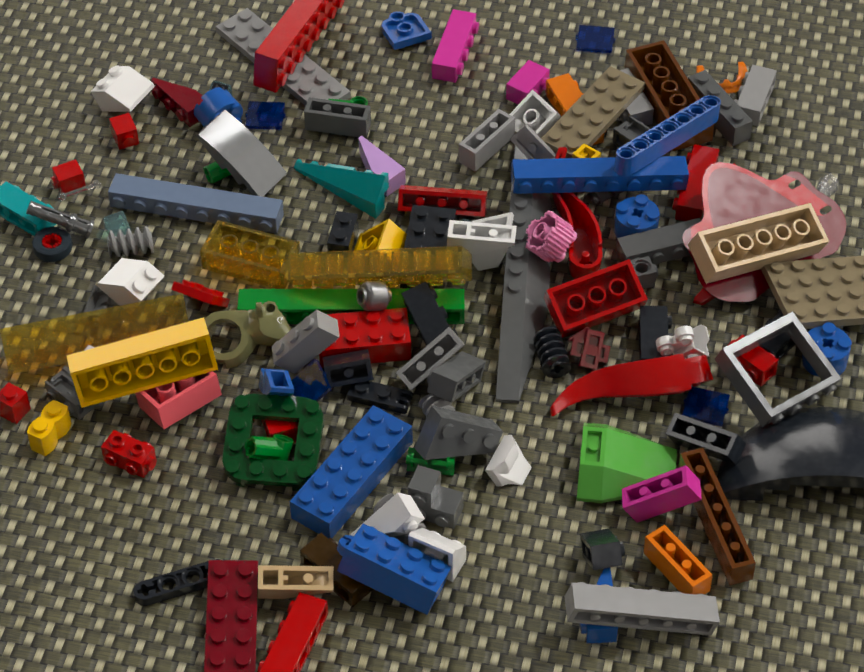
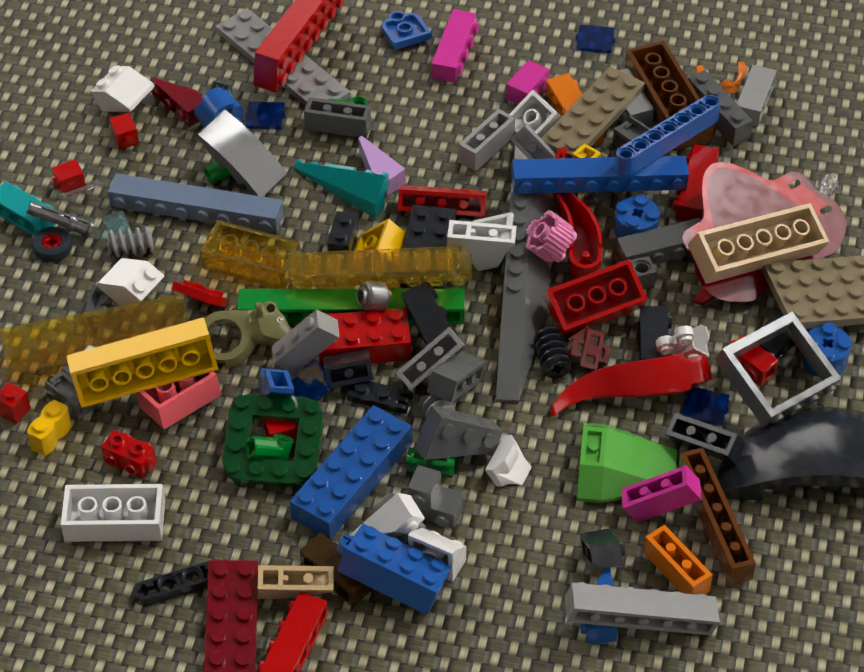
(113, 512): none -> white brick

